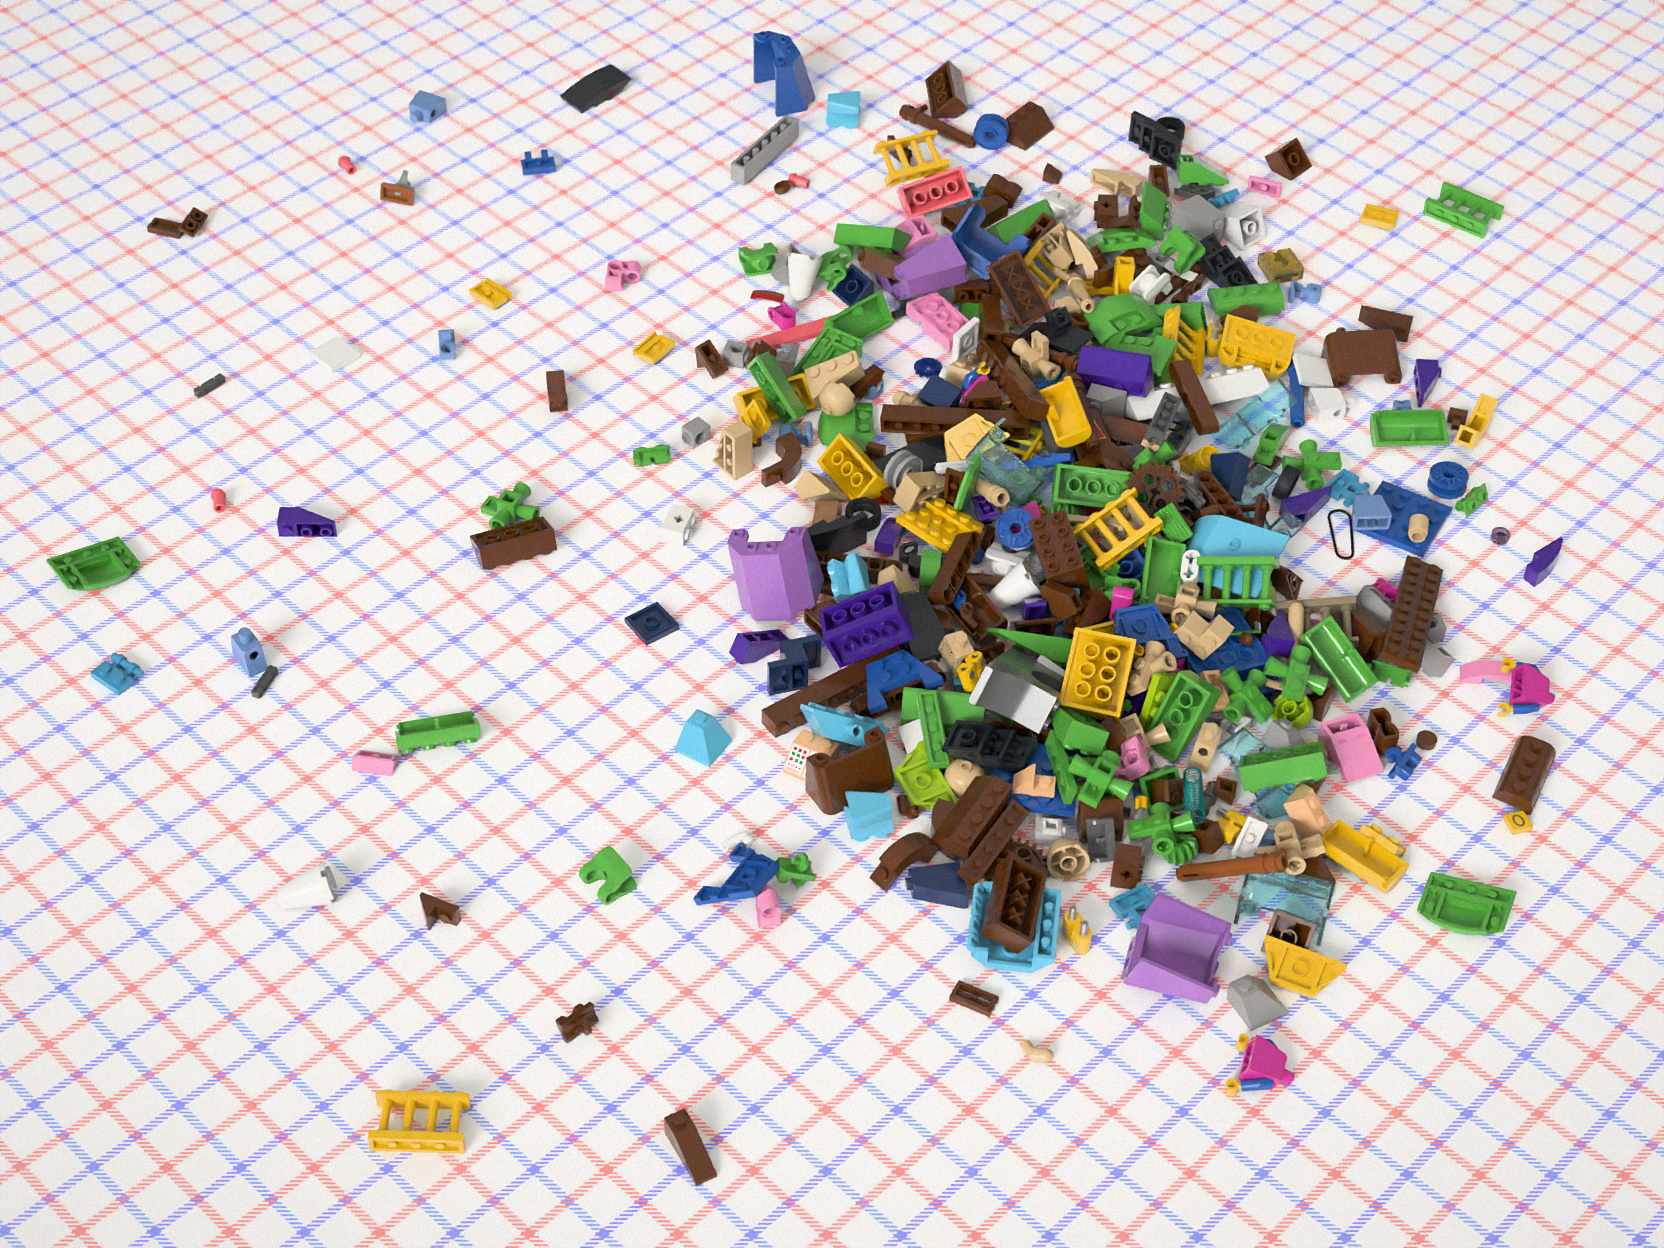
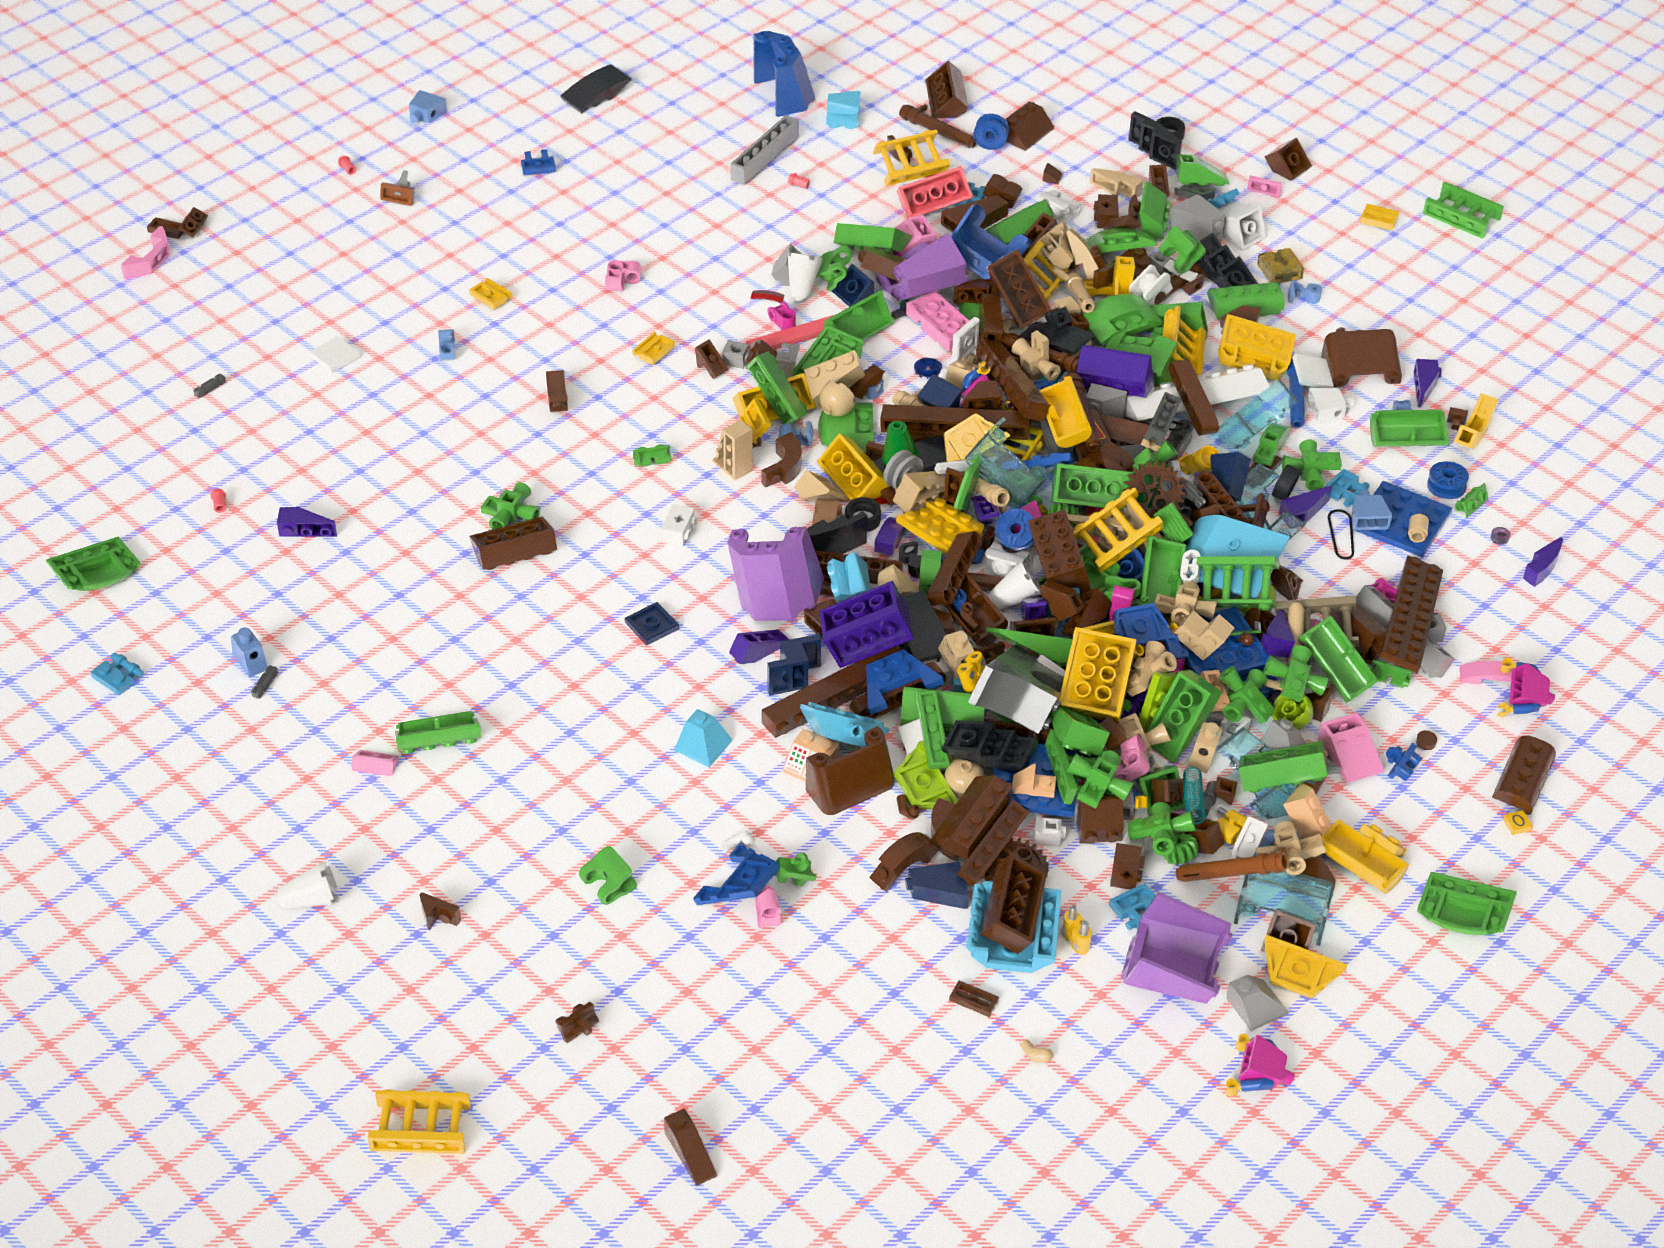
(138, 267): none -> bright pink slope
(696, 432): light grey brick -> none
(759, 260): bright green piece -> none
(782, 187): reddish brown tile -> none
(868, 815): medium azure piece -> none
(897, 439): none -> green cone
(1067, 859): tan cylinder -> none
(1100, 839): dark grey hinge -> none
(1181, 297): reddish brown cone -> none
(1213, 337): yellow piece -> none
(1382, 730): reddish brown brick -> none
(1385, 319): reddish brown slope -> none

